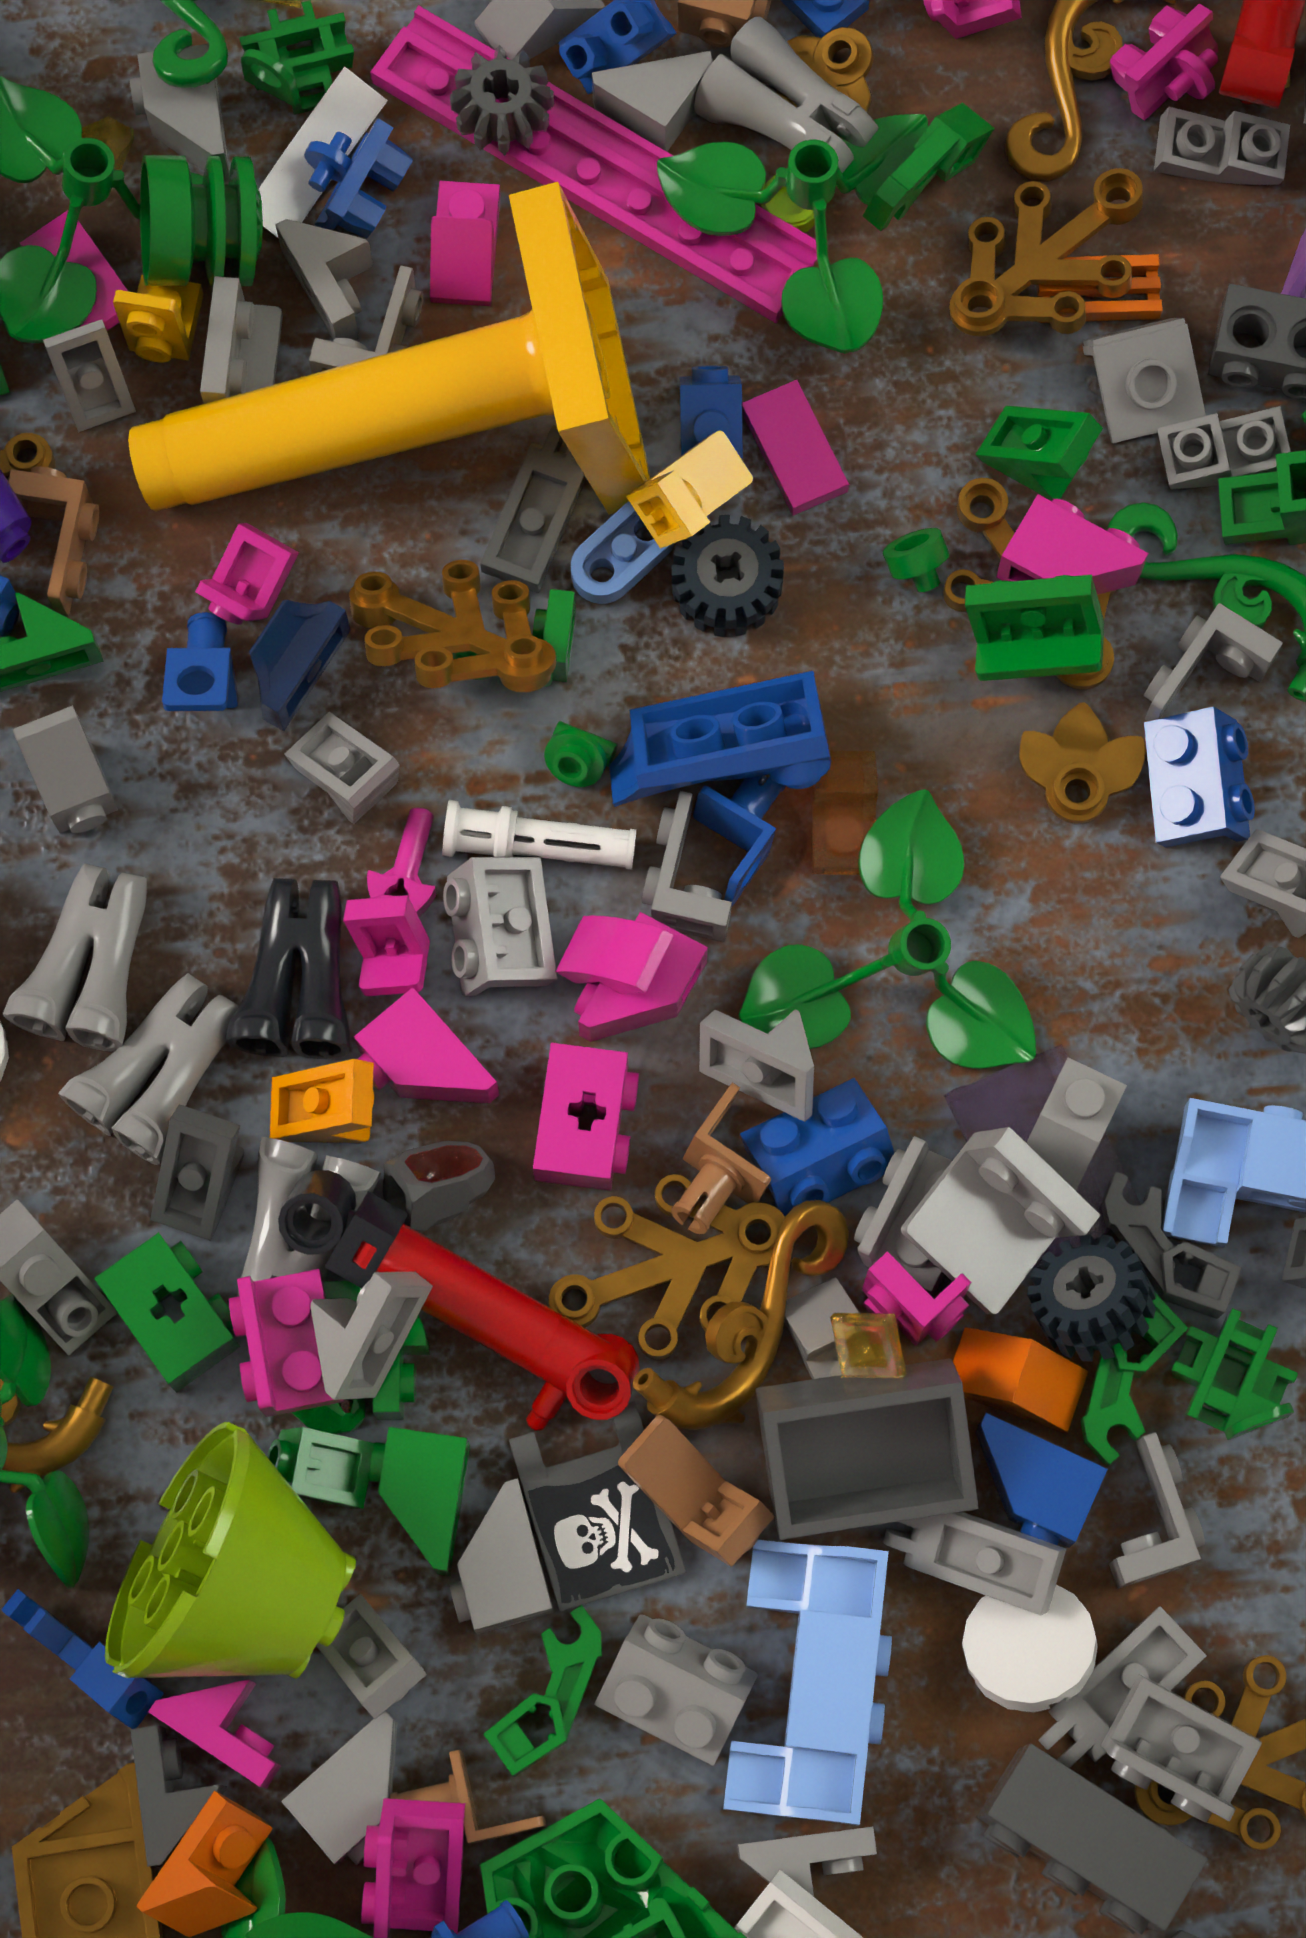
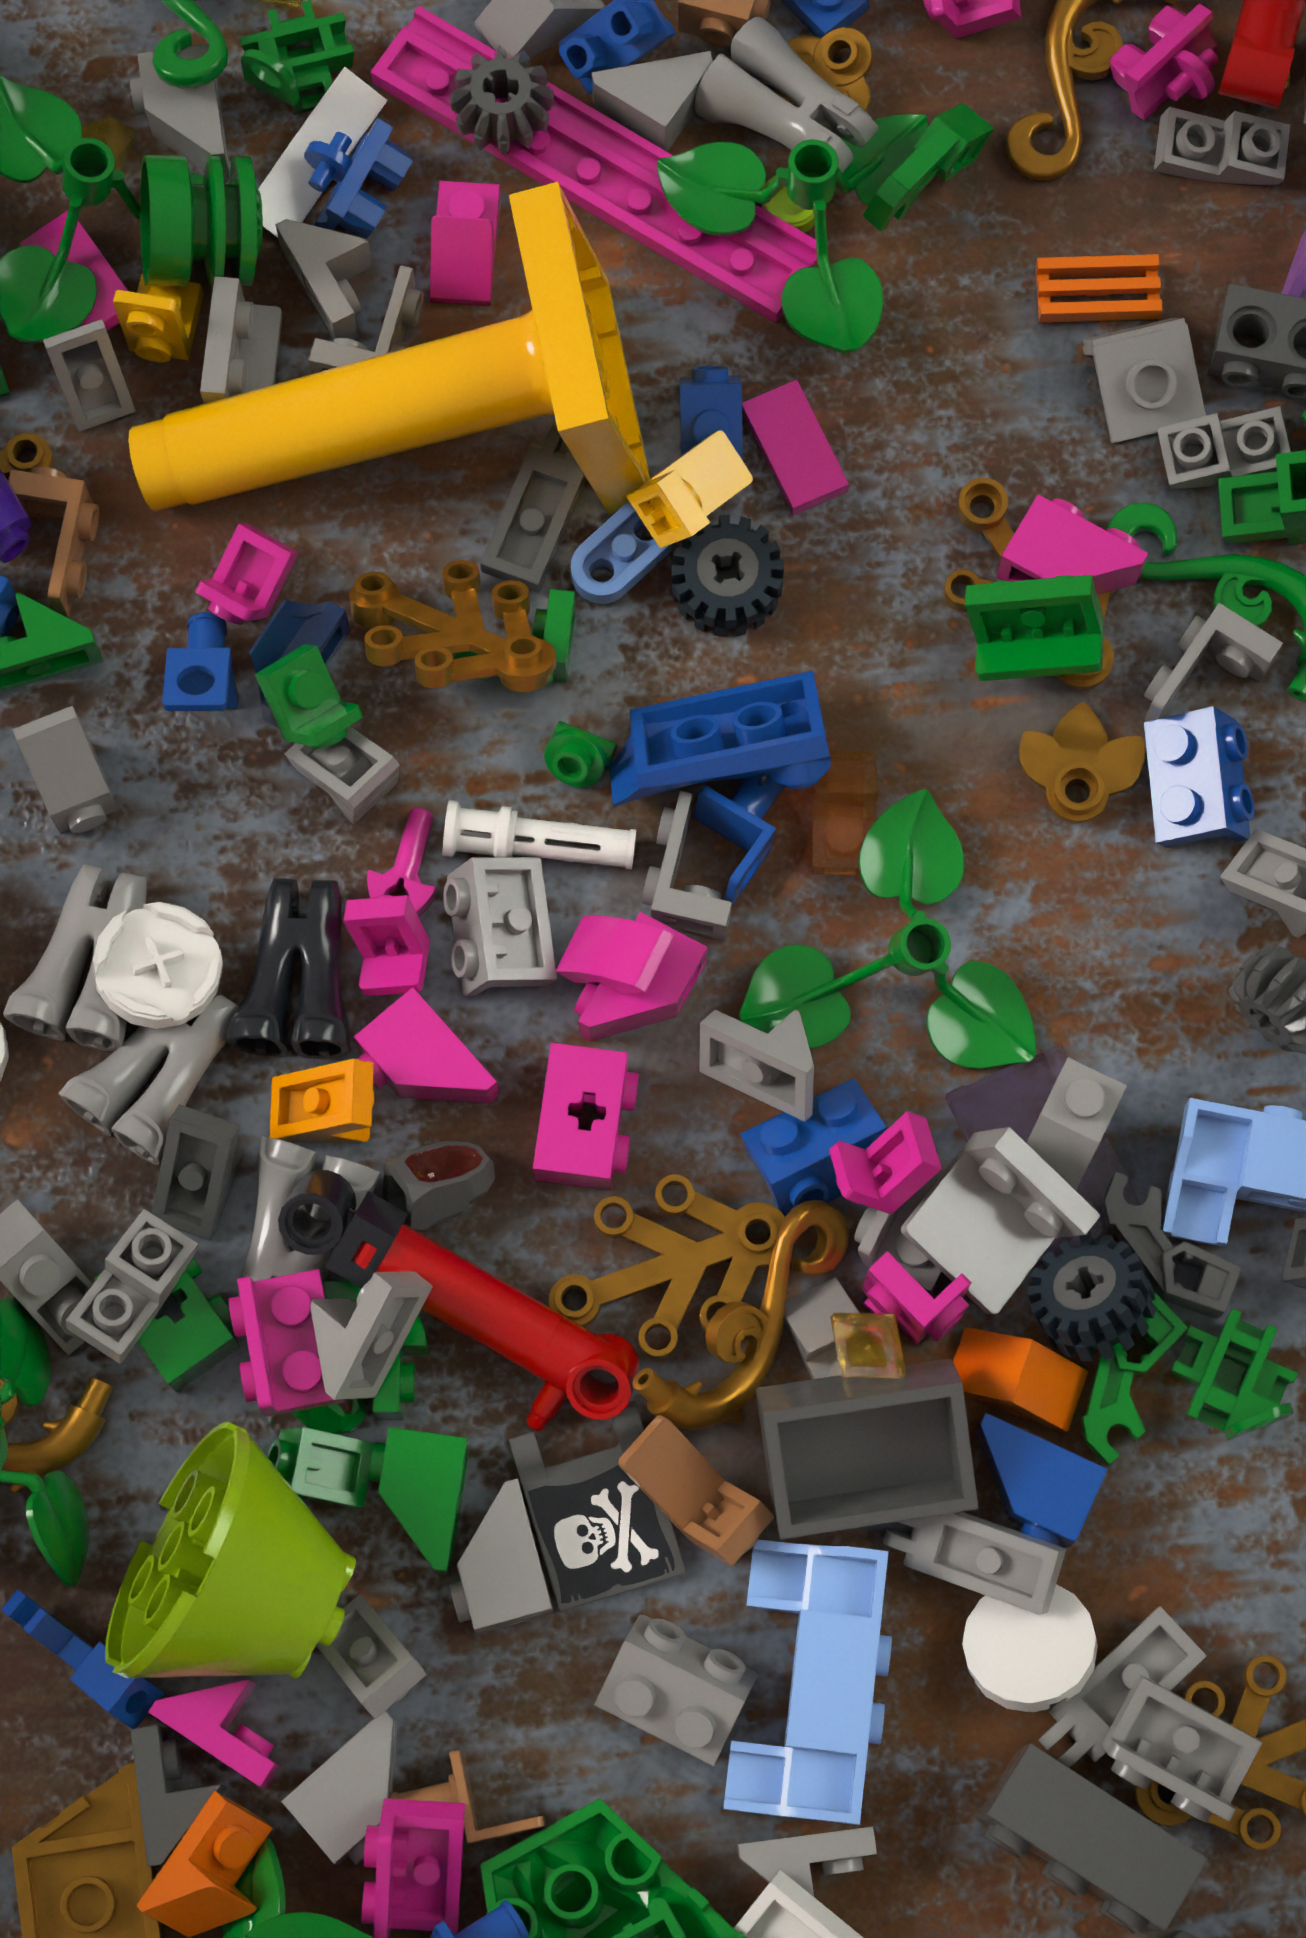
(132, 1286): none -> light grey slope
(157, 965): none -> white tile
(306, 699): none -> green bracket
(571, 1673): green piece -> none
(719, 1172): medium nougat bracket -> none
(890, 1167): none -> dark pink bracket
(917, 557): green tile -> none
(1040, 447): green slope -> none
(1045, 262): pearl gold plant -> none
(1147, 1555): light grey bracket -> none

